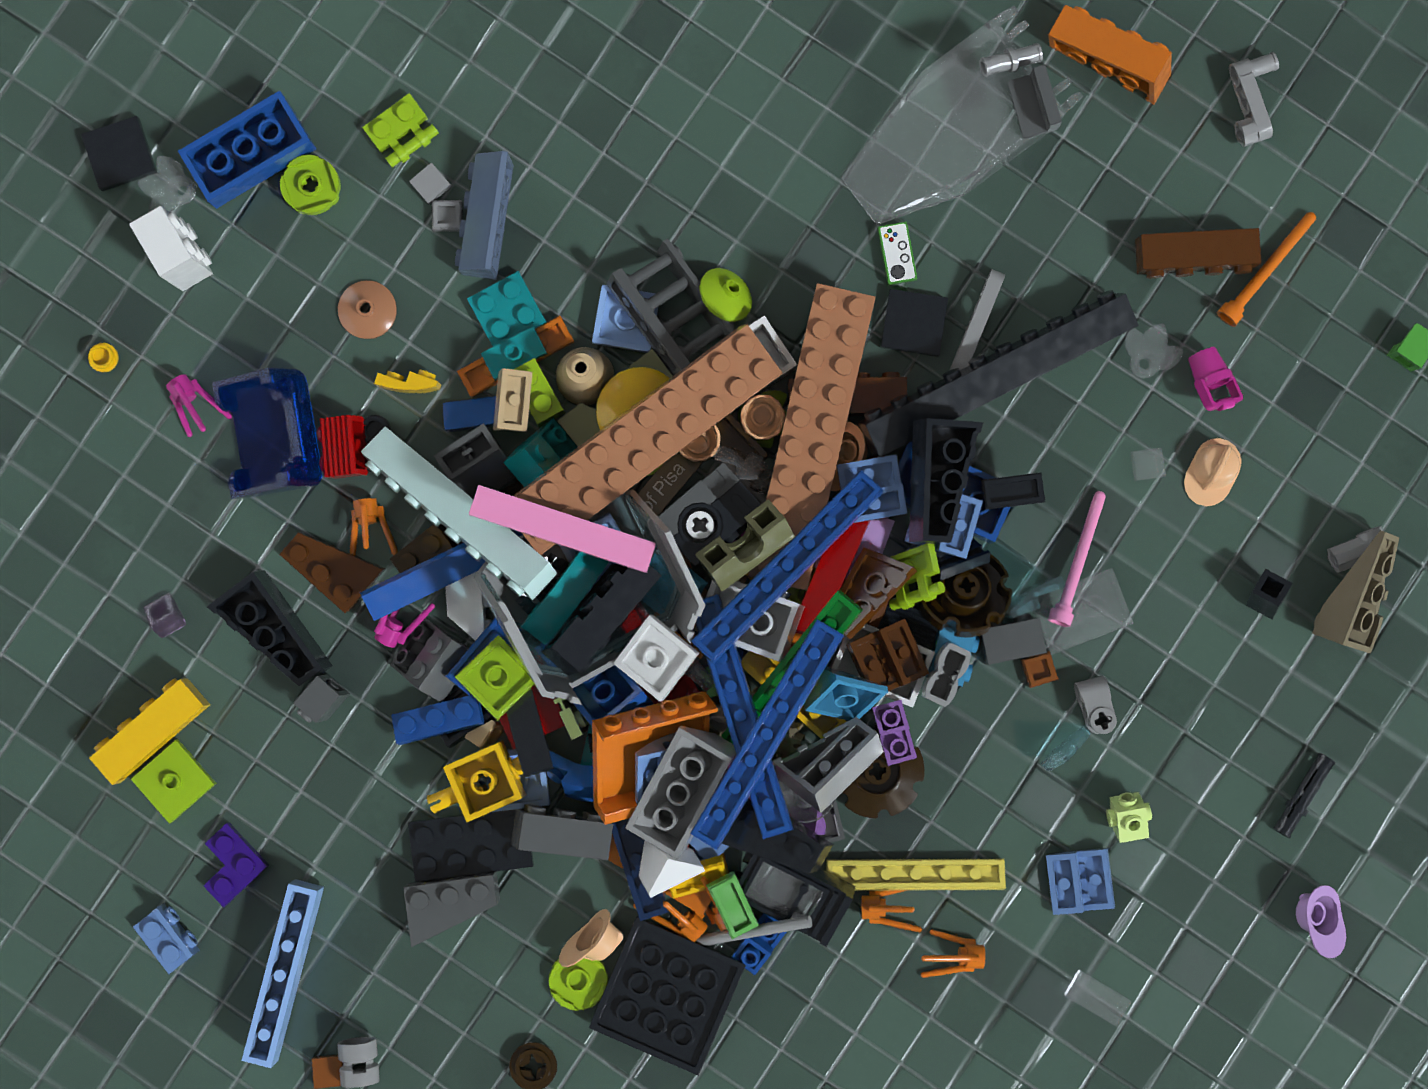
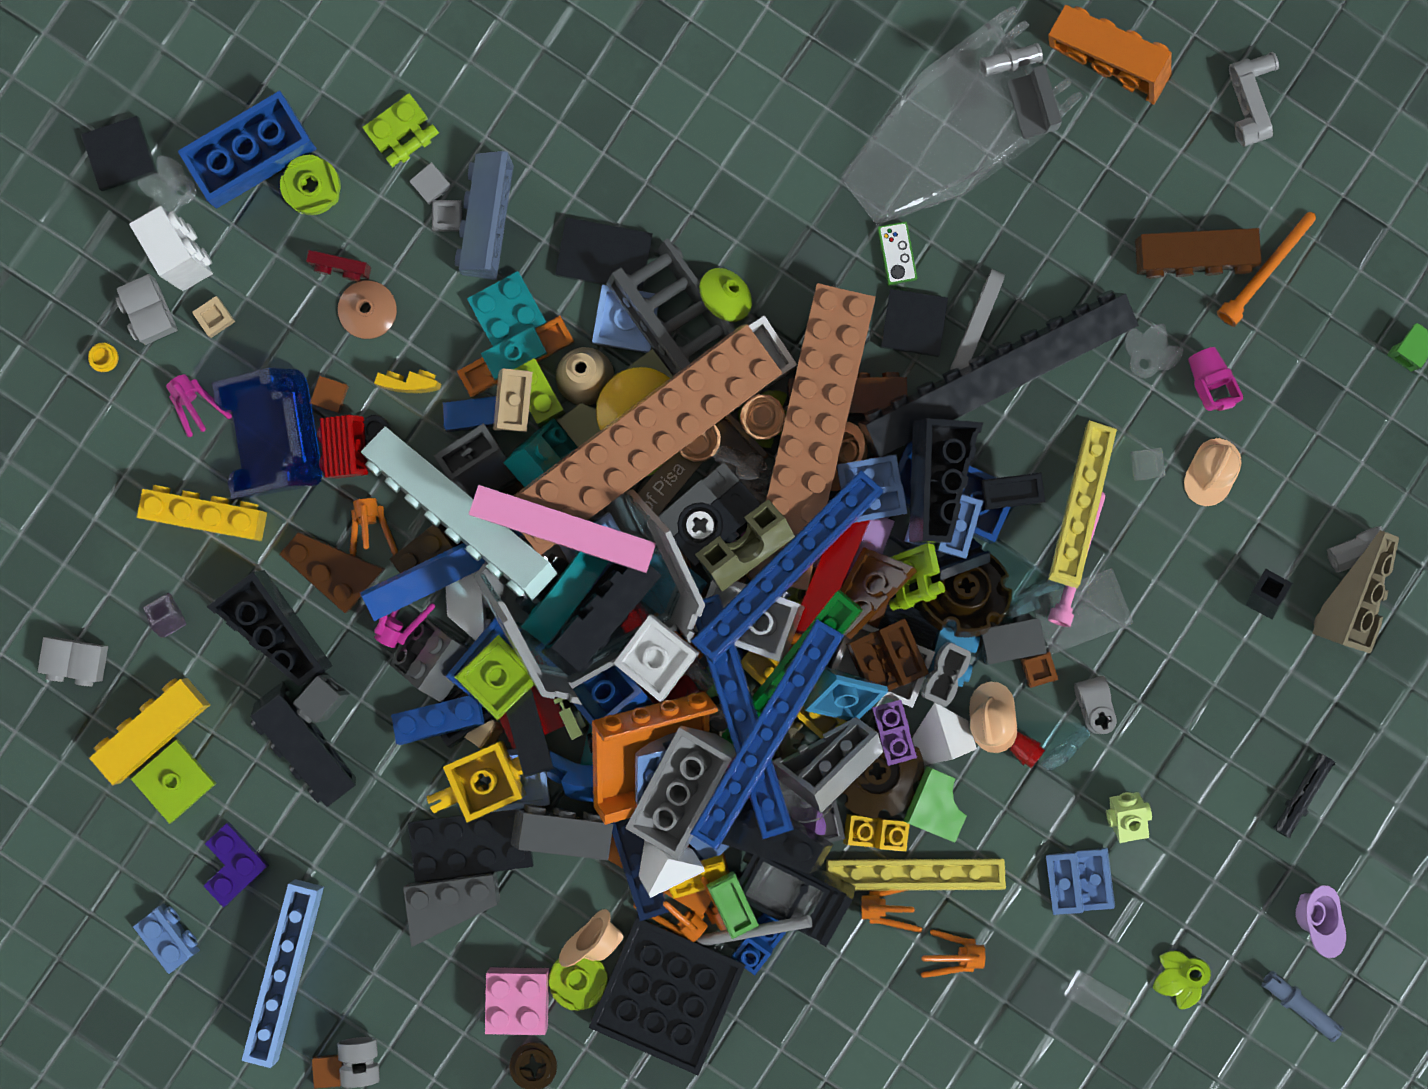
(73, 660): none -> light grey brick
(146, 310): none -> light grey brick
(200, 514): none -> yellow brick
(213, 316): none -> tan plate
(301, 746): none -> black wedge
(327, 263): none -> dark red plate
(329, 394): none -> dark orange tile
(517, 1001): none -> bright pink brick
(597, 250): none -> black tile
(877, 833): none -> yellow slope
(934, 806): none -> bright green tile
(943, 736): none -> white slope
(993, 717): none -> light nougat piece
(1026, 750): none -> red cone
(1082, 504): none -> light yellow tile
(1177, 979): none -> lime plate
(1292, 998): none -> sand blue pin

